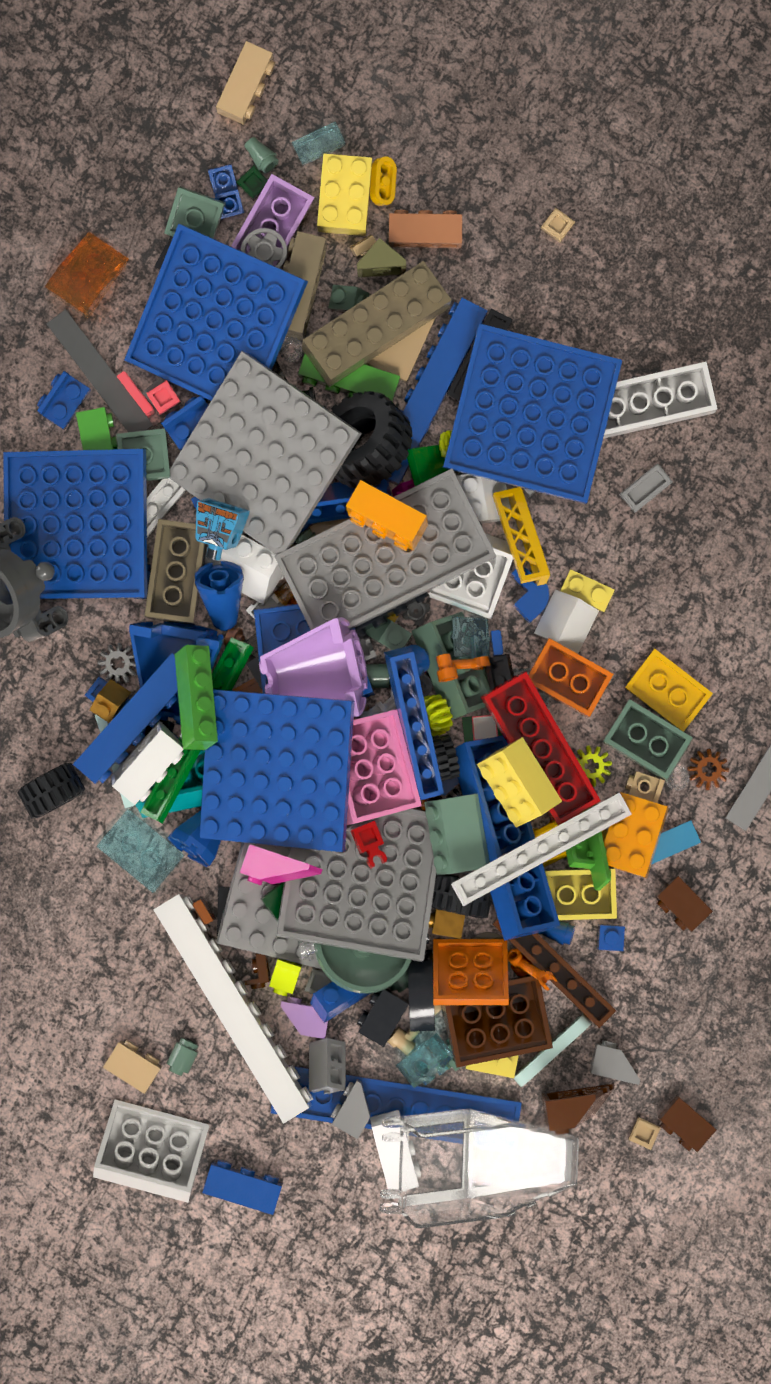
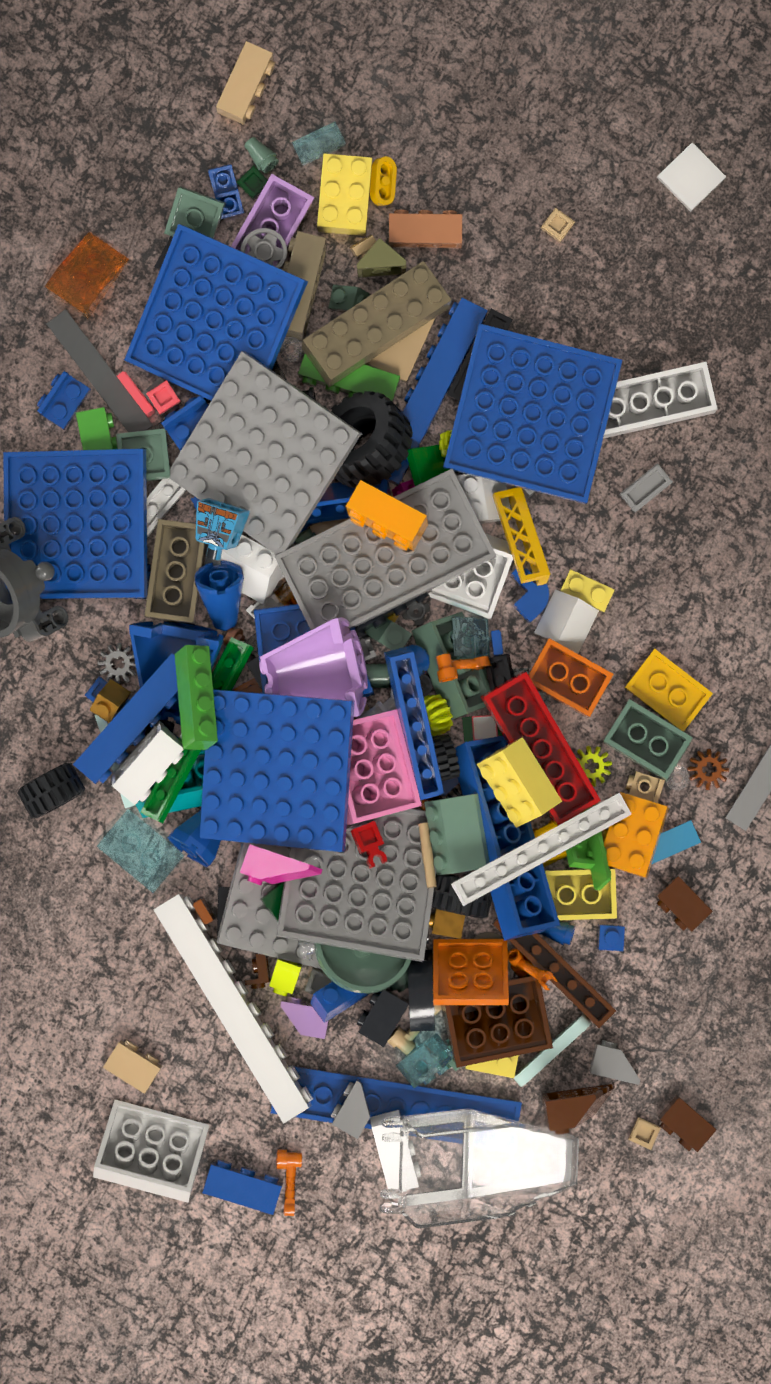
(182, 1056): sand green brick -> none
(289, 1161): none -> orange brick
(327, 1066): light grey hinge -> none
(427, 855): none -> tan piece
(691, 177): none -> white tile

